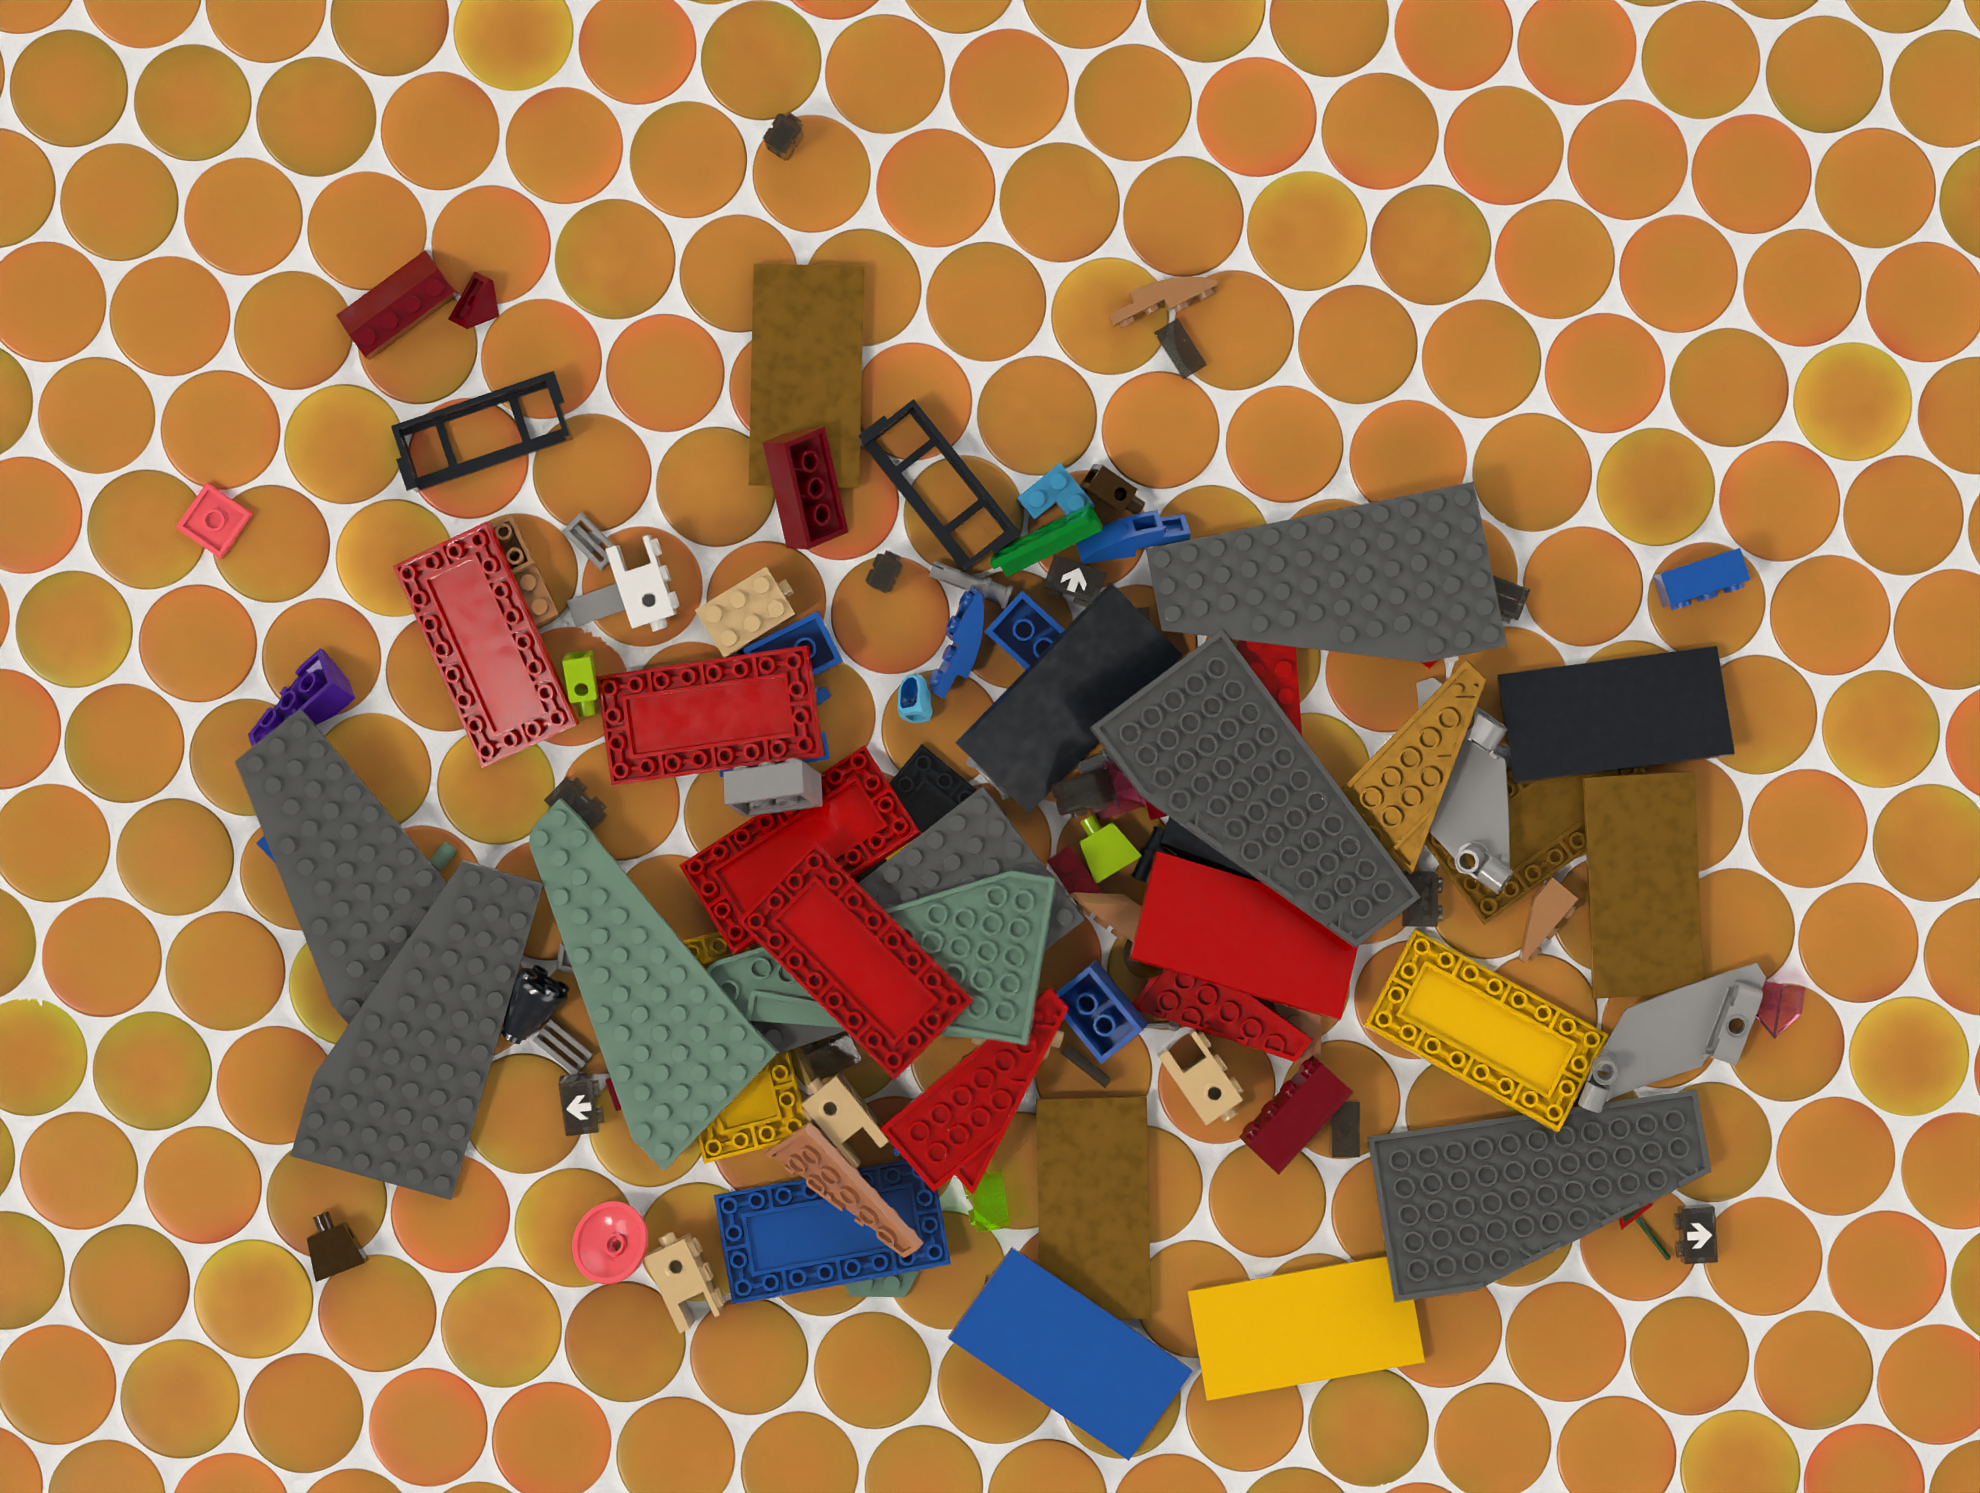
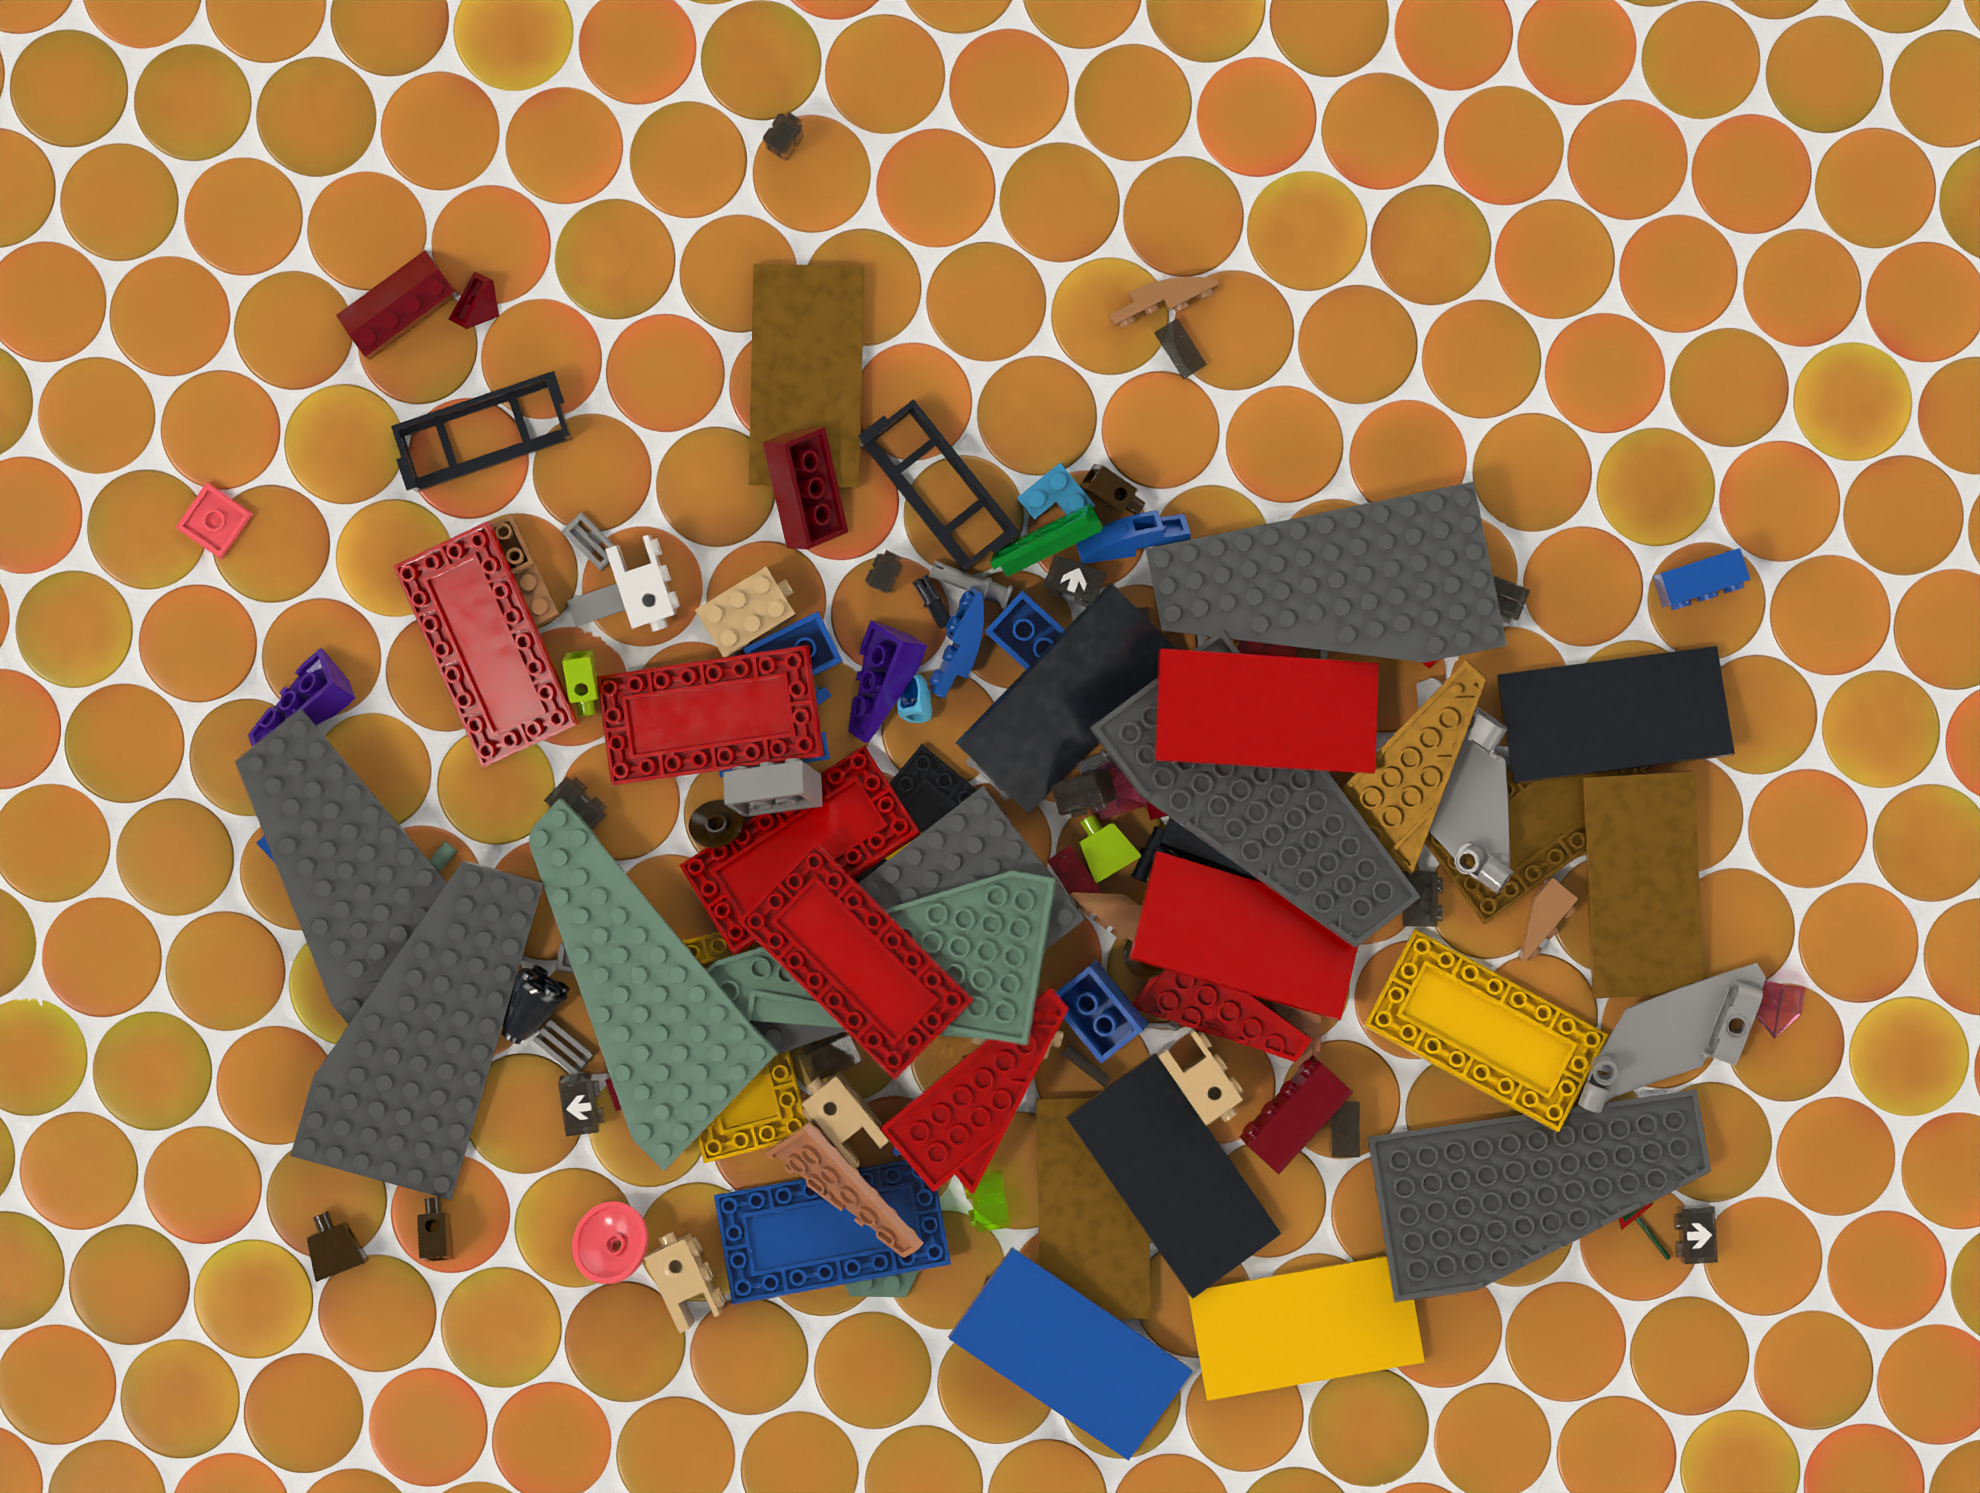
(437, 1244): none -> dark brown torso
(712, 816): none -> dark brown dish
(887, 668): none -> dark purple wedge
(932, 601): none -> black axle
(1173, 1175): none -> black tile
(1266, 711): none -> red tile

